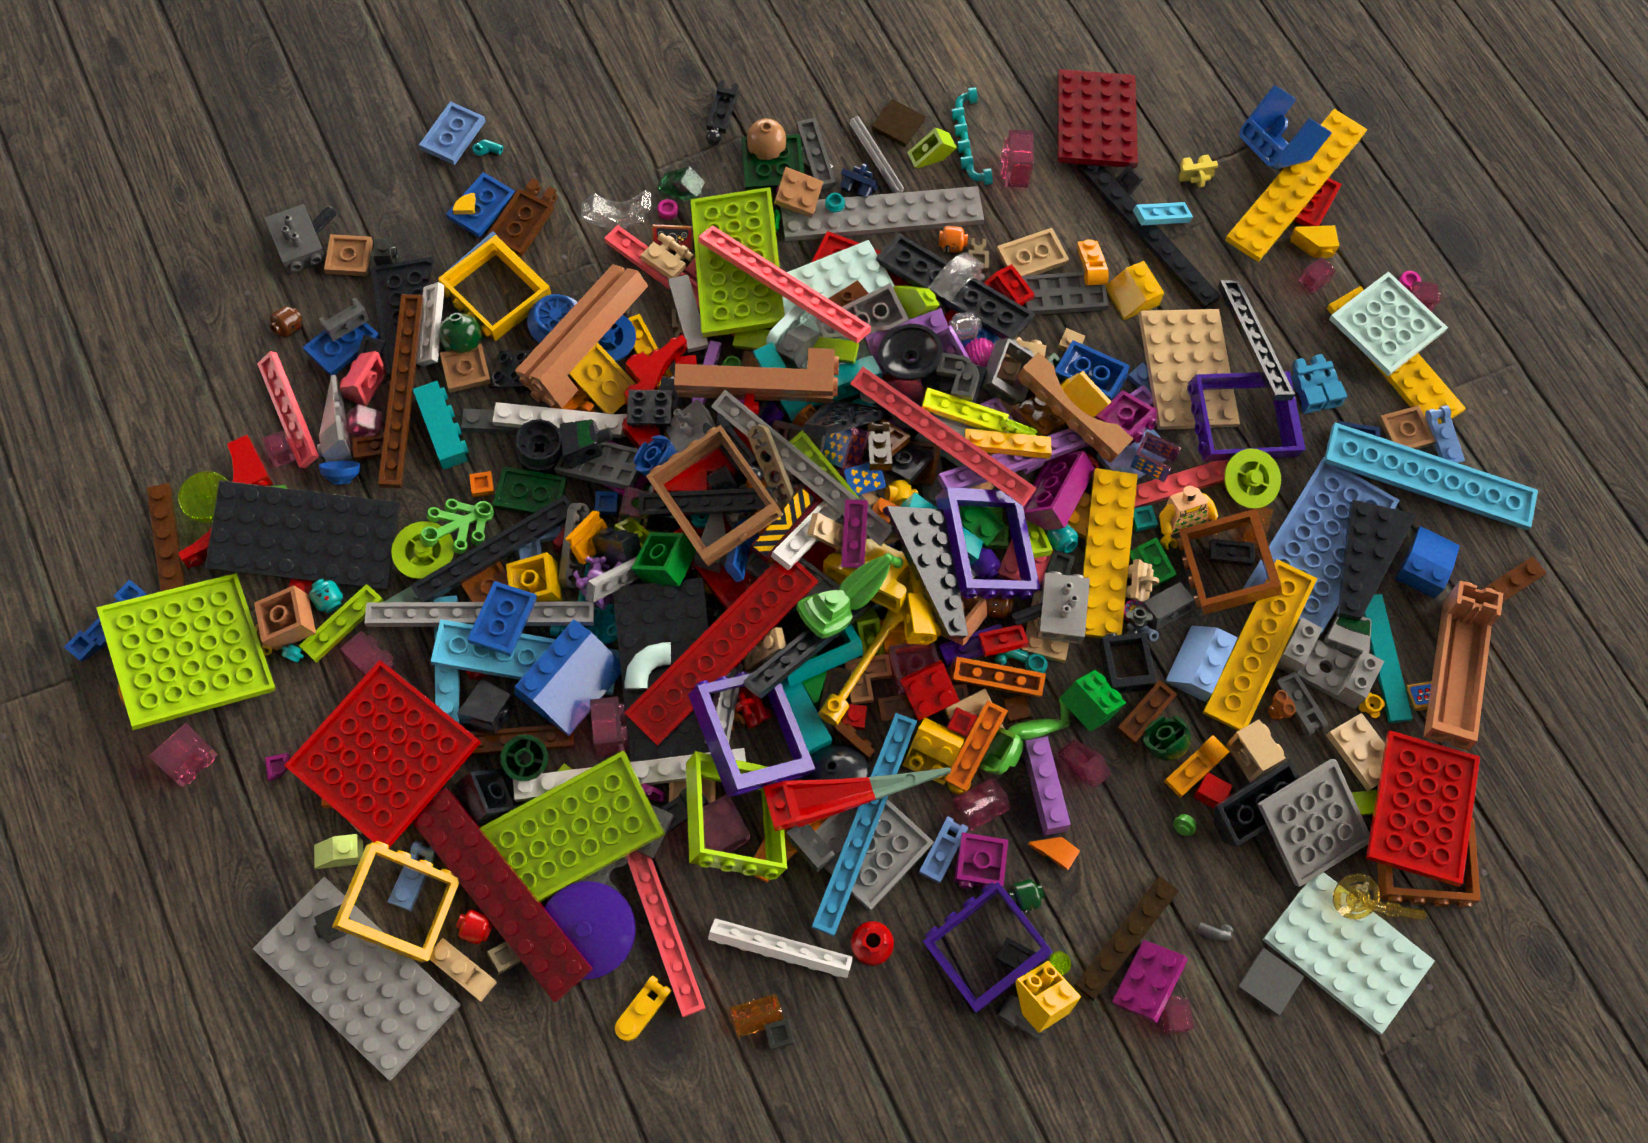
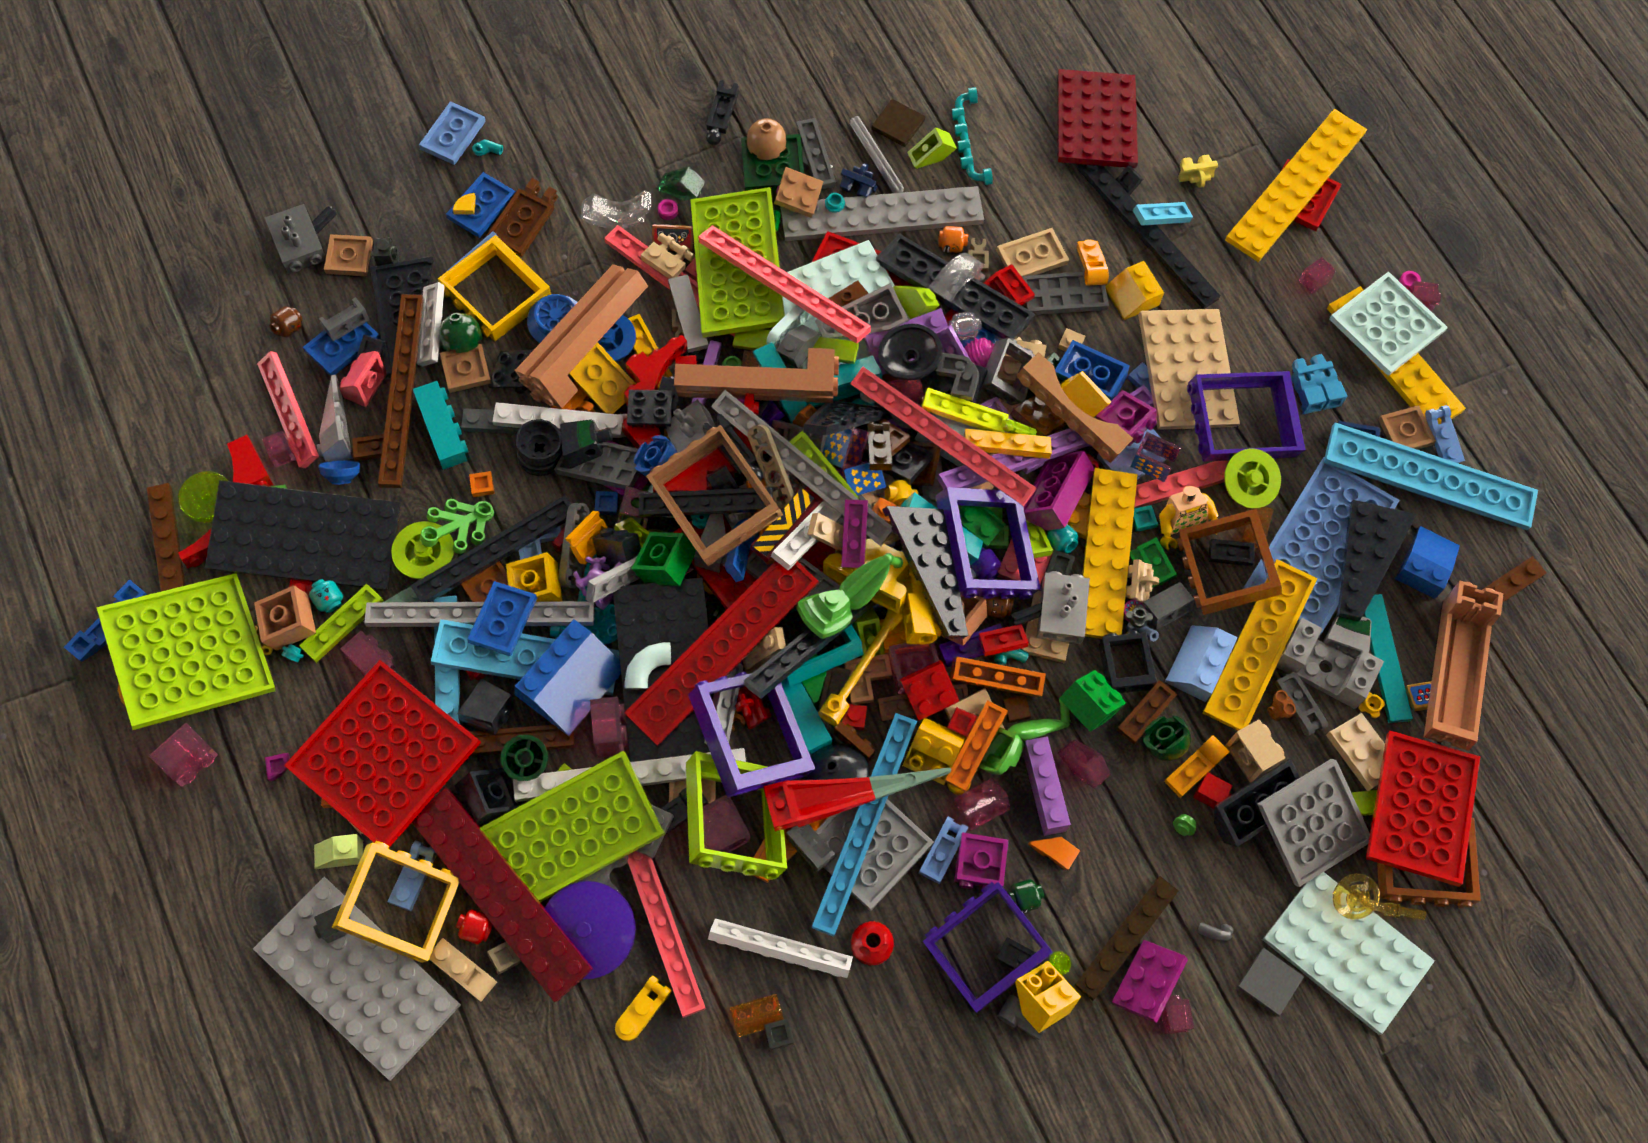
(364, 421): clear pink brick -> none
(527, 490): dark green plate -> none
(653, 793): magenta tile -> none
(1017, 158): clear pink brick -> none
(1036, 663): teal plate -> none
(1256, 340): plate -> none
(1267, 124): blue windscreen -> none
(1316, 240): yellow slope -> none

